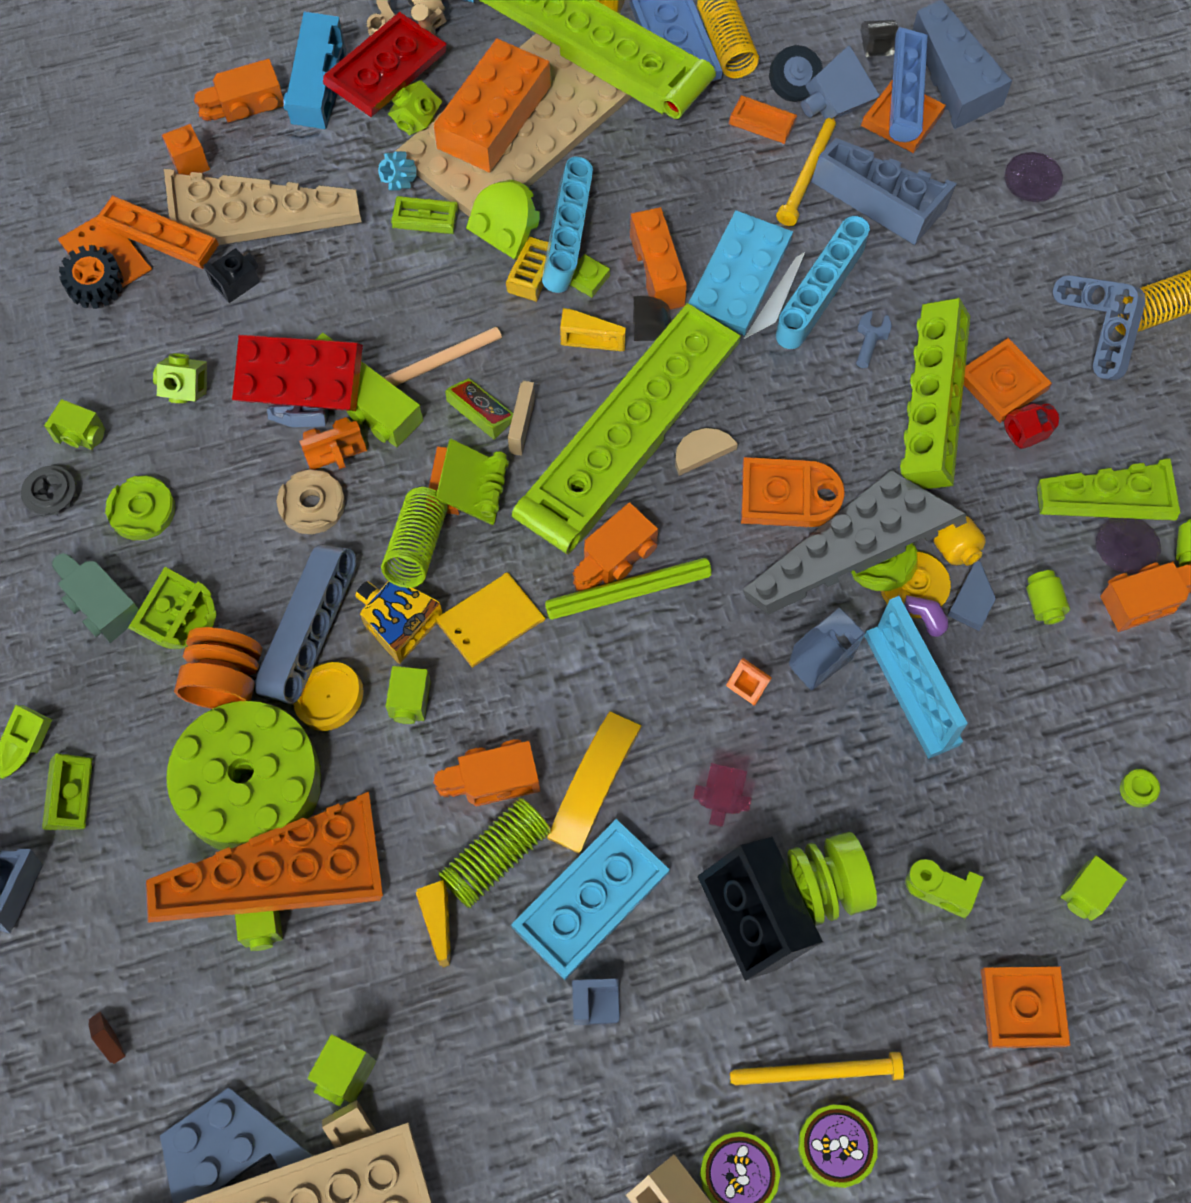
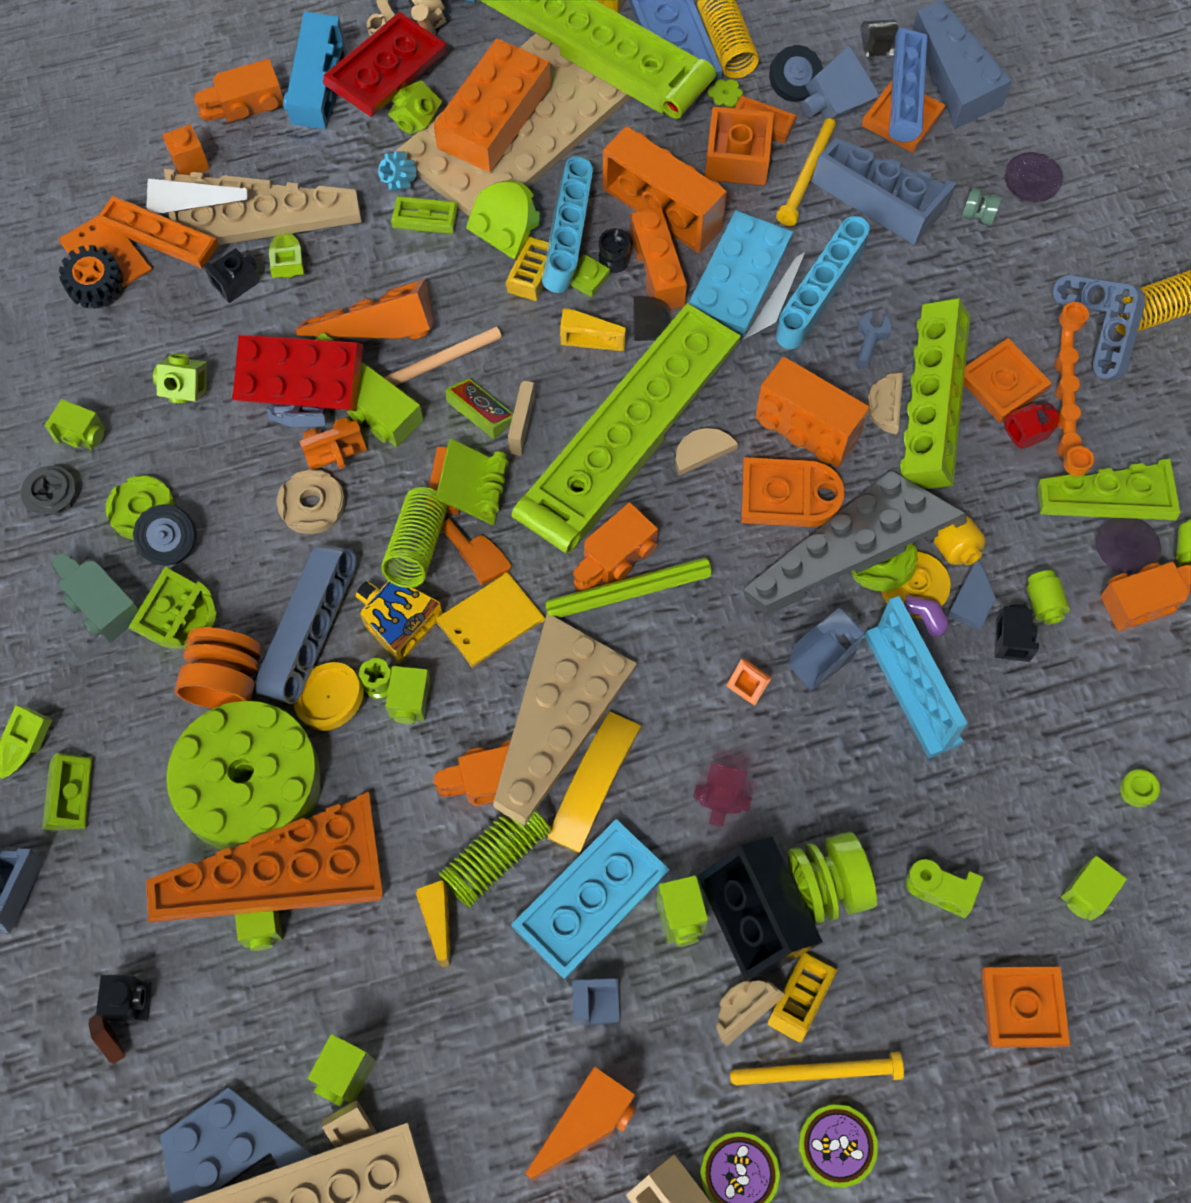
(123, 998): none -> black brick
(165, 535): none -> black wheel
(174, 196): none -> white sticker
(285, 257): none -> lime plate
(371, 670): none -> lime bush
(395, 315): none -> orange wedge
(480, 554): none -> orange piece
(562, 704): none -> tan wing
(590, 1119): none -> orange slope
(614, 250): none -> black wheel
(653, 178): none -> orange brick
(681, 911): none -> lime brick
(725, 92): none -> lime plant
(739, 146): none -> orange brick
(744, 1006): none -> tan tile
(792, 1019): none -> yellow slope
(810, 412): none -> orange brick
(886, 402): none -> tan tile
(988, 209): none -> sand green wheel
(1016, 634): none -> black brick
(1077, 458): none -> orange bar

